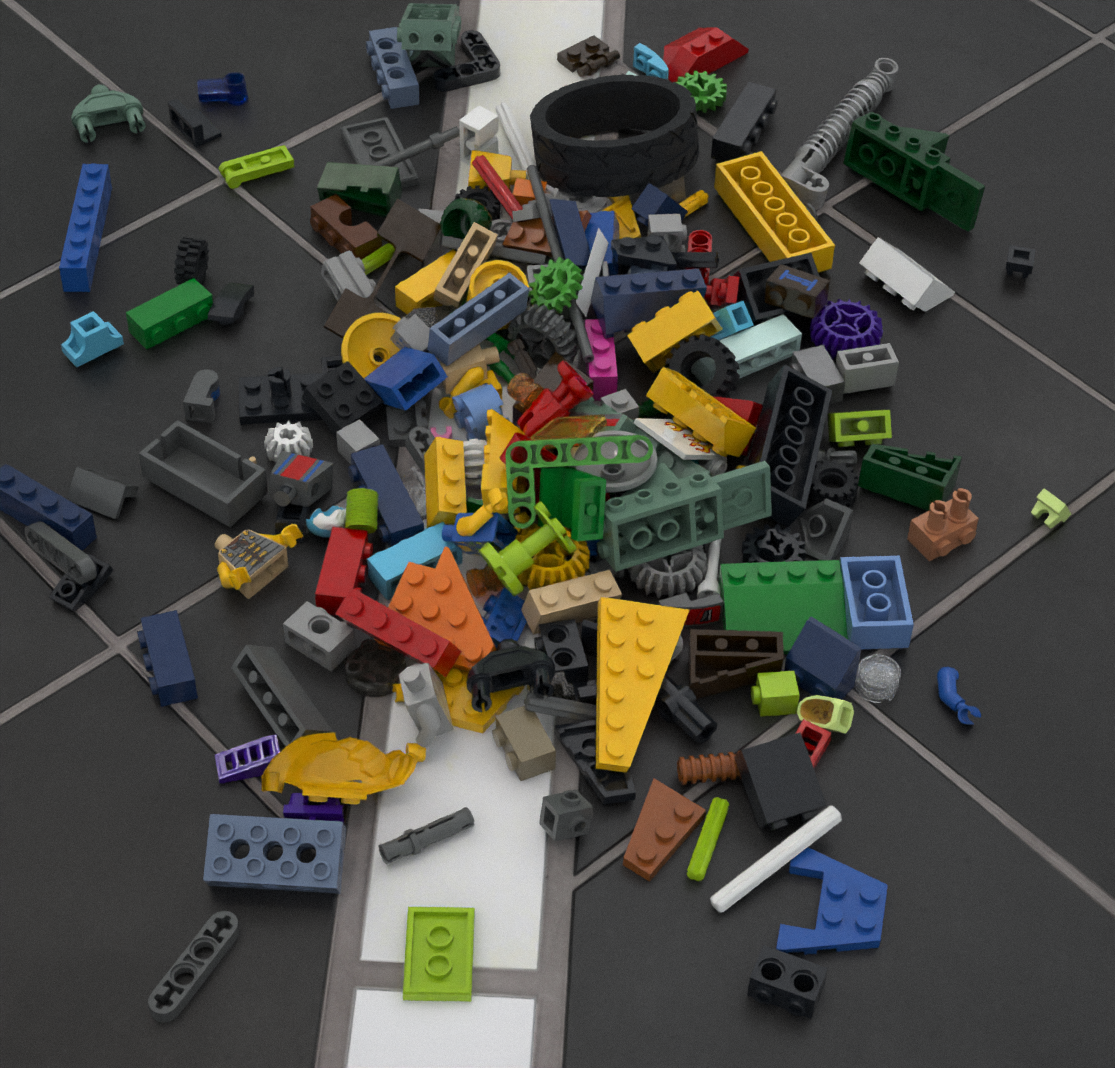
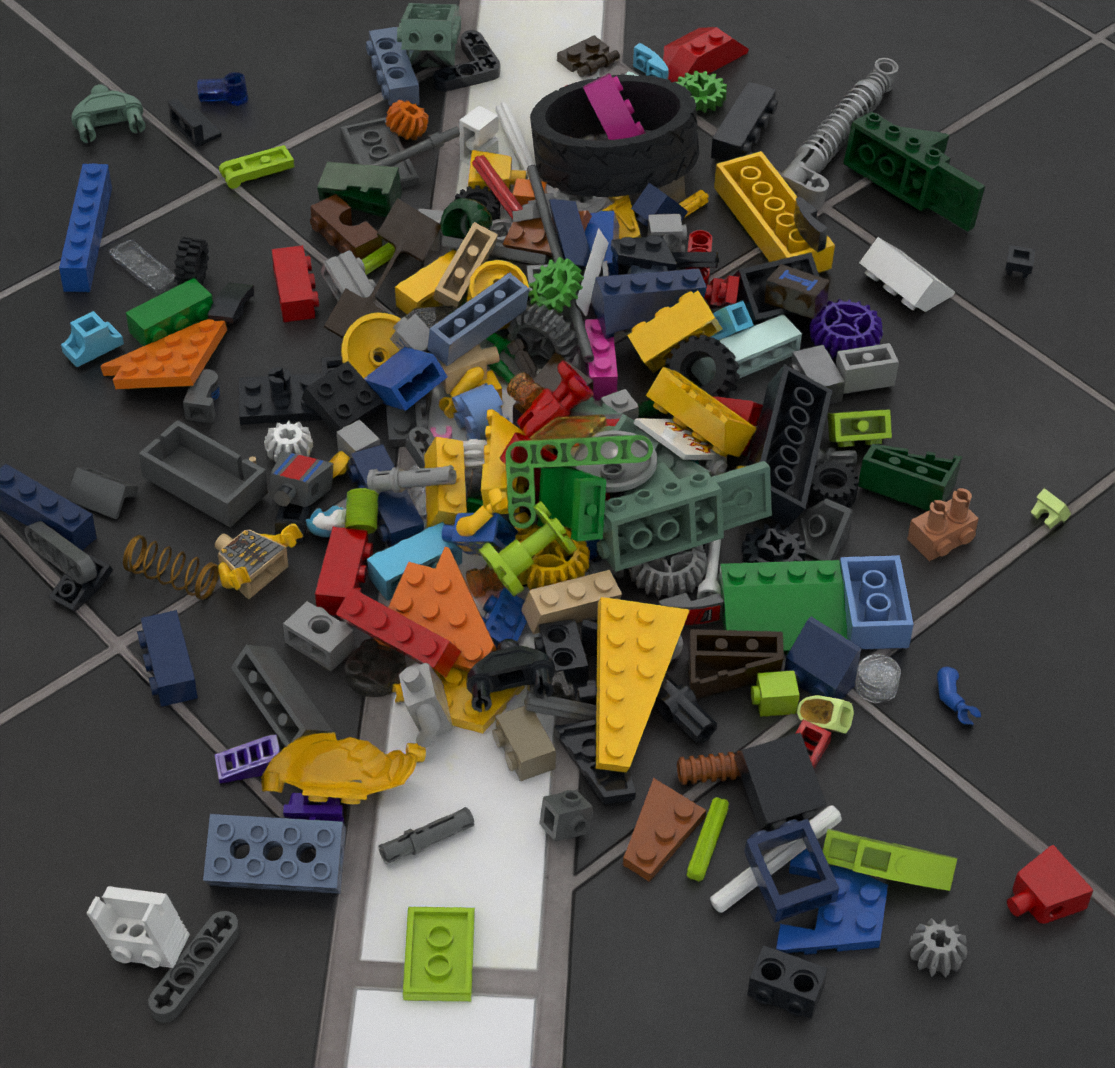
(139, 926): none -> white piece
(143, 267): none -> clear tile
(143, 555): none -> pearl gold piece
(169, 361): none -> orange wing
(294, 283): none -> red brick
(340, 463): none -> yellow tile
(399, 479): none -> light grey pin
(407, 120): none -> orange gear
(474, 488): none -> black tile
(611, 108): none -> dark pink brick
(799, 900): none -> dark blue window
(808, 226): none -> black slope
(889, 860): none -> lime slope
(938, 947): none -> light grey gear
(1049, 888): none -> red torso

